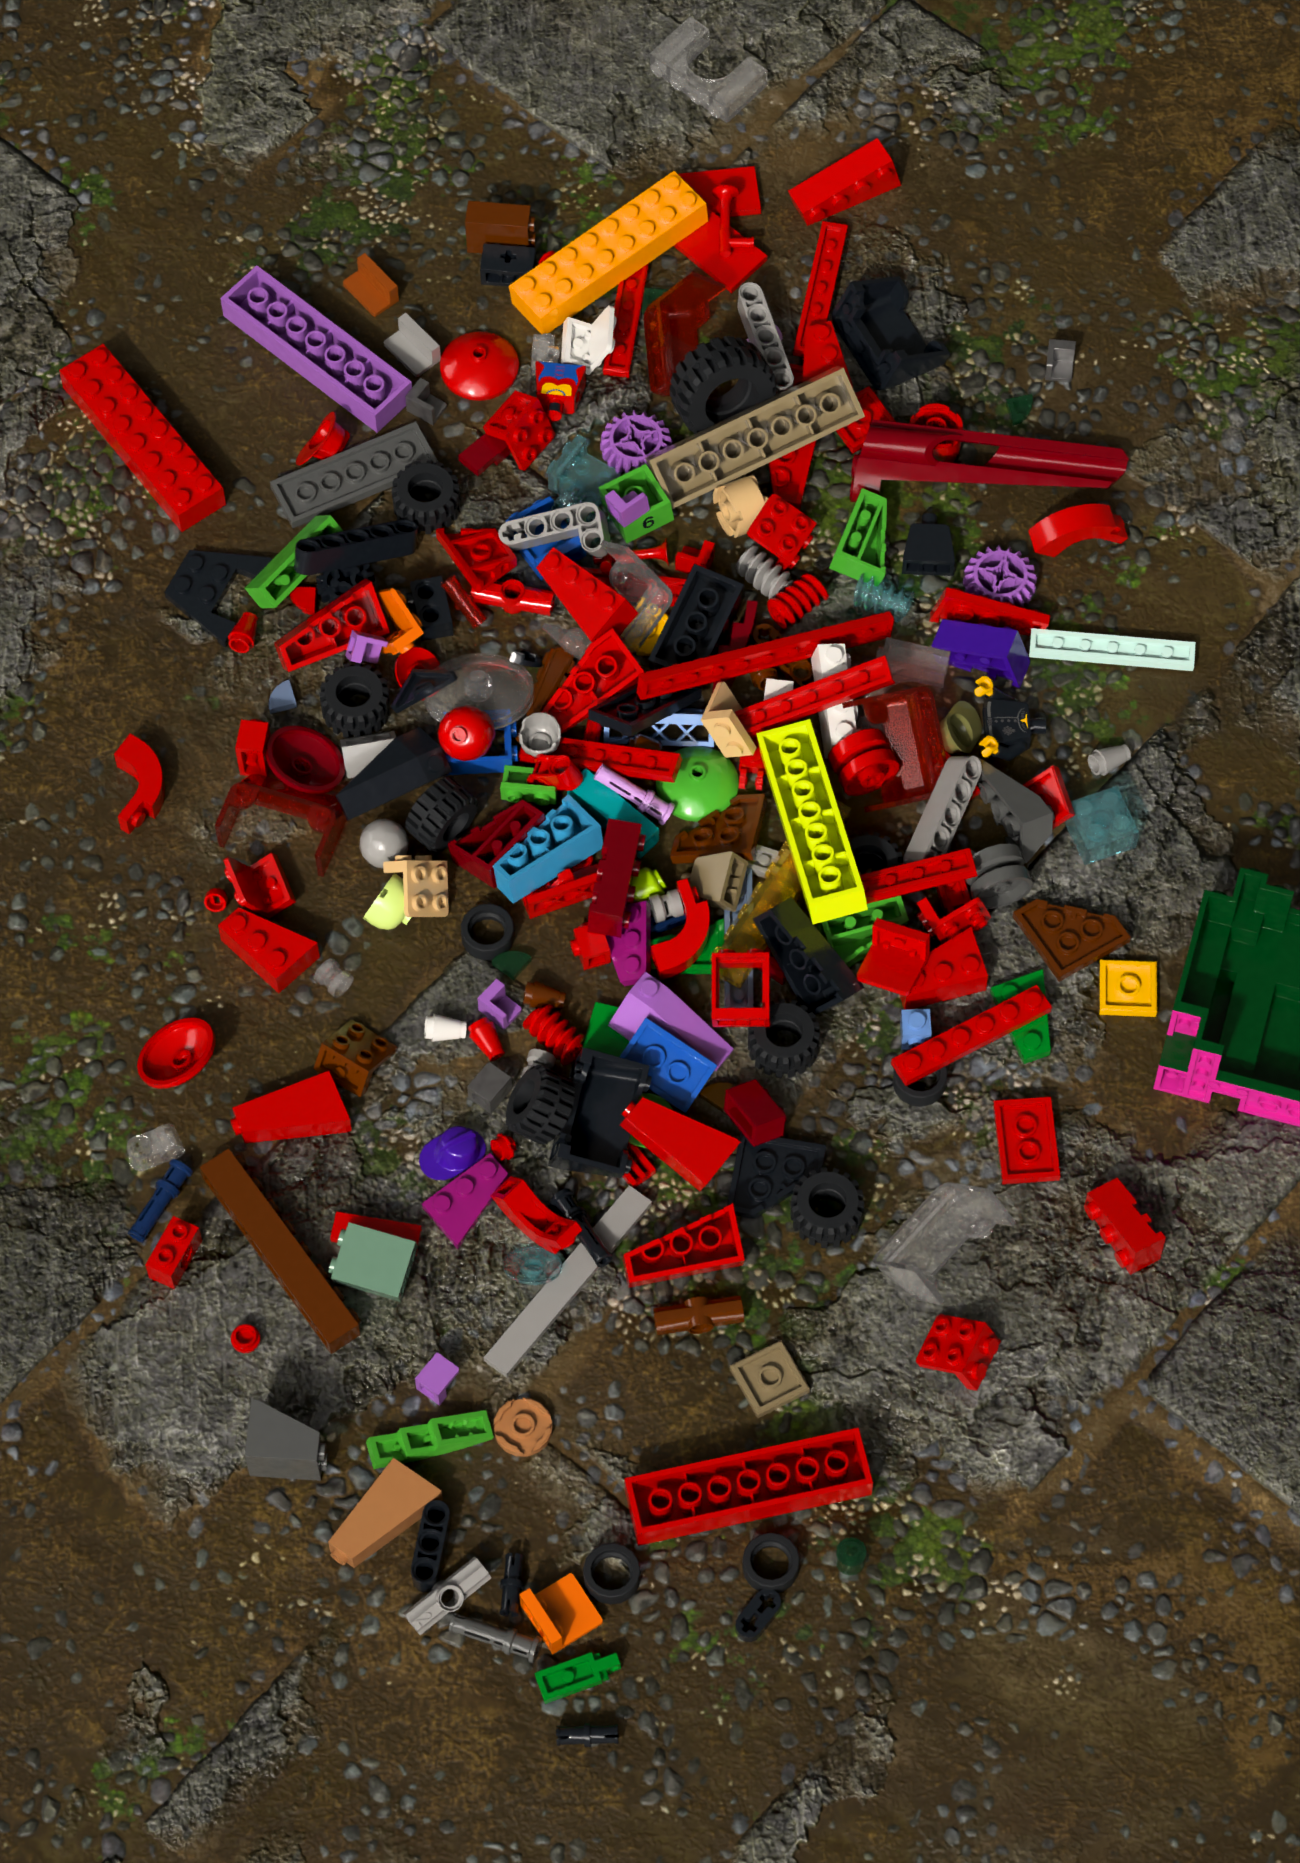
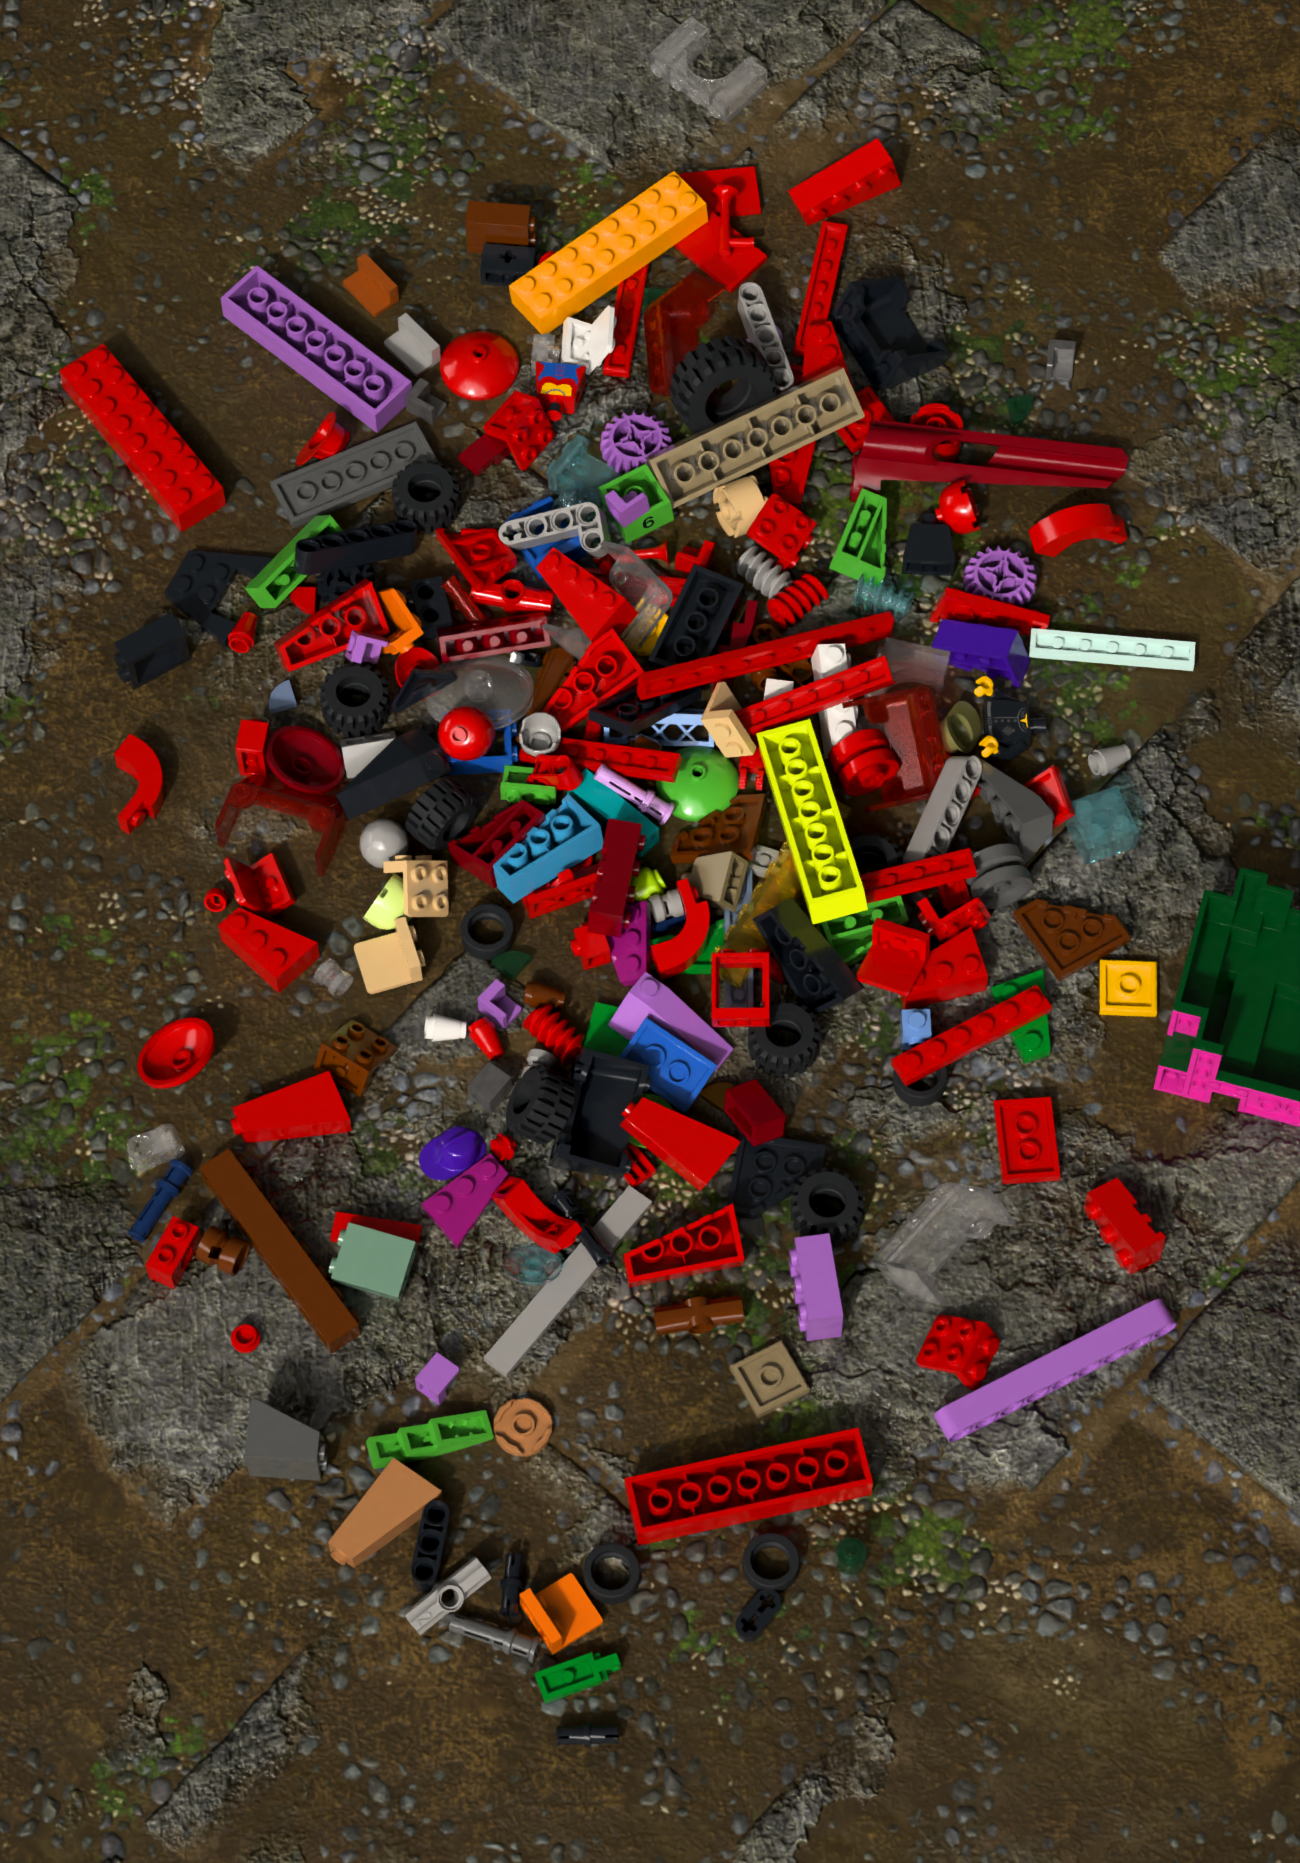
(151, 651): none -> black window
(221, 1250): none -> reddish brown wheel
(390, 959): none -> tan bracket
(492, 637): none -> dark red brick
(816, 1287): none -> medium lavender brick
(958, 508): none -> red cylinder
(1054, 1370): none -> medium lavender beam

